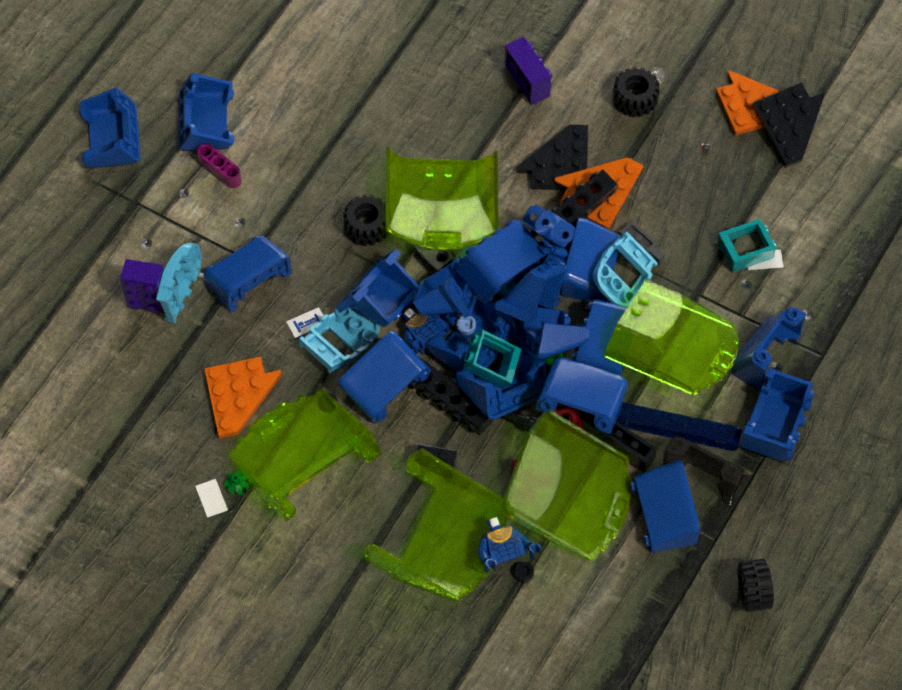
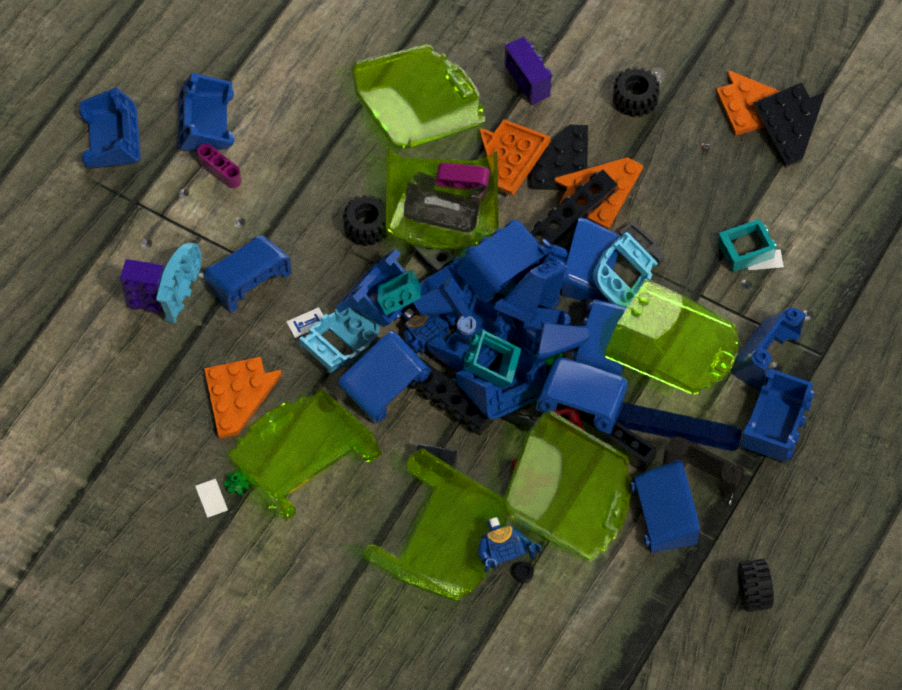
(401, 288): none -> teal window
(417, 96): none -> clear neon green windscreen
(443, 208): none -> clear smoke windscreen
(461, 176): none -> magenta beam
(517, 152): none -> orange wing
(549, 226): blue piece -> none

